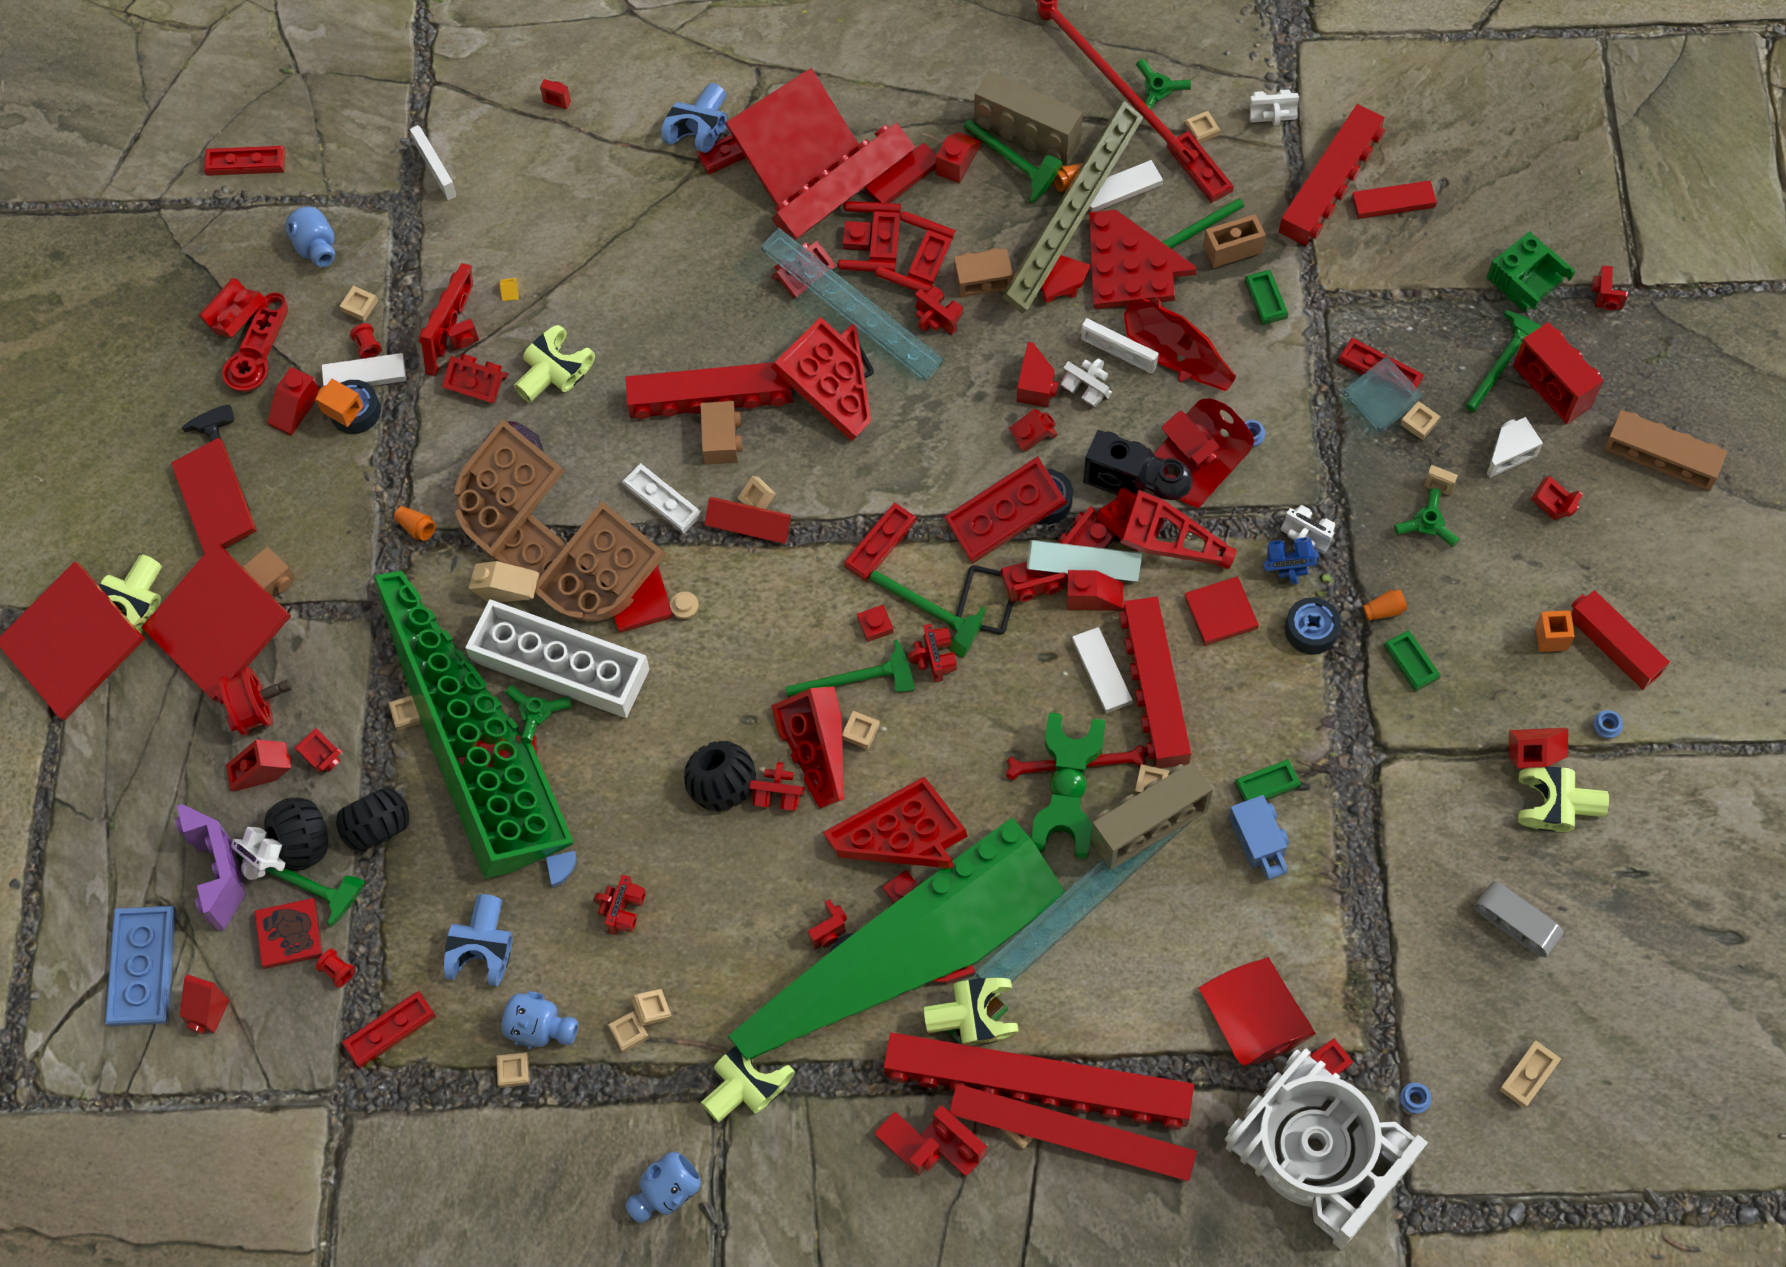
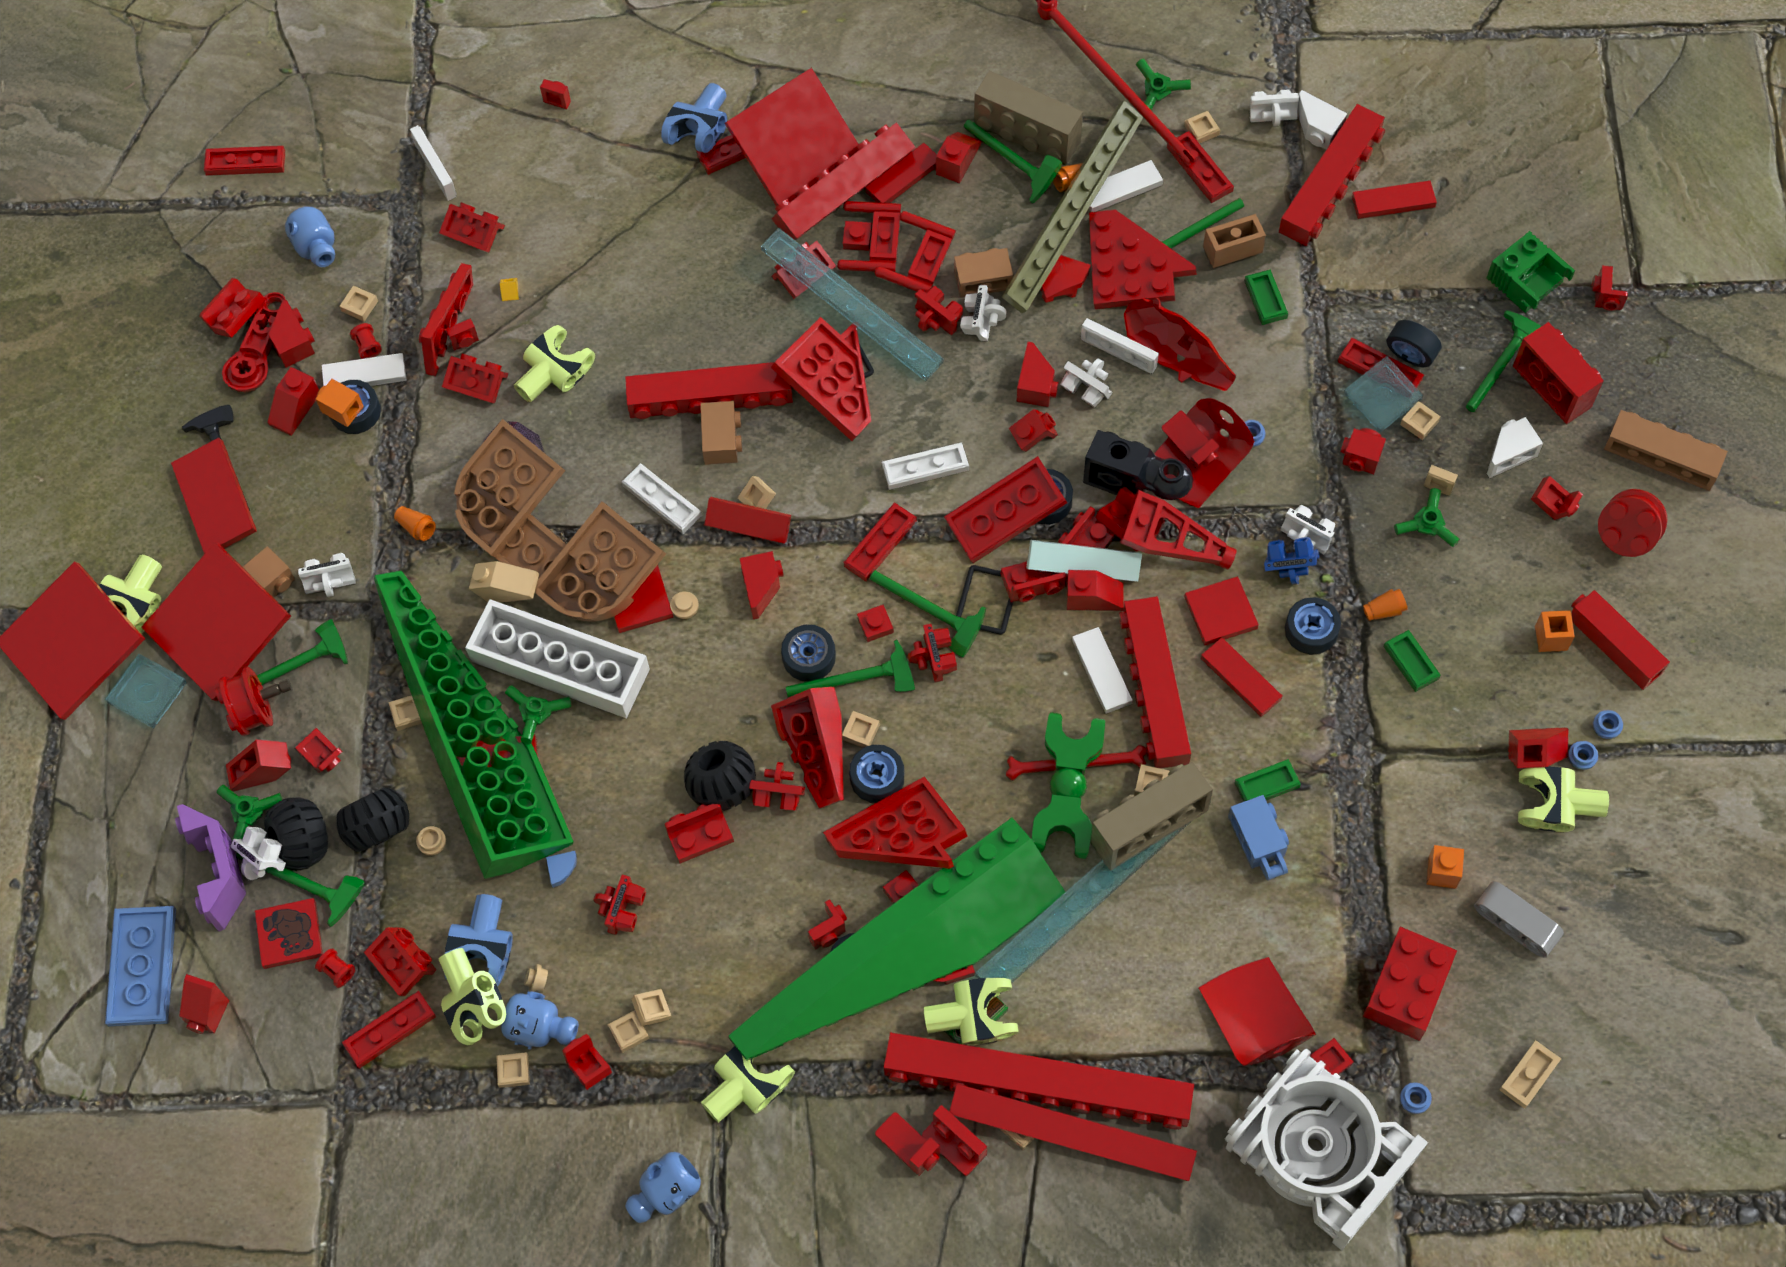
(146, 690): none -> clear light blue tile
(246, 809): none -> green piece
(289, 337): none -> red slope
(326, 576): none -> white hips
(330, 645): none -> green piece
(399, 959): none -> red bracket
(431, 840): none -> tan plate
(469, 997): none -> yellowish green connector
(470, 228): none -> red bracket
(536, 979): none -> tan plate
(586, 1061): none -> red bracket
(698, 832): none -> red bracket
(761, 580): none -> red slope
(815, 641): none -> wheel
(872, 787): none -> wheel
(925, 466): none -> white tile
(986, 313): none -> white hips
(1241, 677): none -> red tile
(1319, 120): none -> white slope
(1363, 450): none -> red brick
(1410, 983): none -> red brick
(1414, 343): none -> black wheel
(1445, 866): none -> orange brick
(1586, 748): none -> medium blue plate
(1632, 522): none -> red wheel

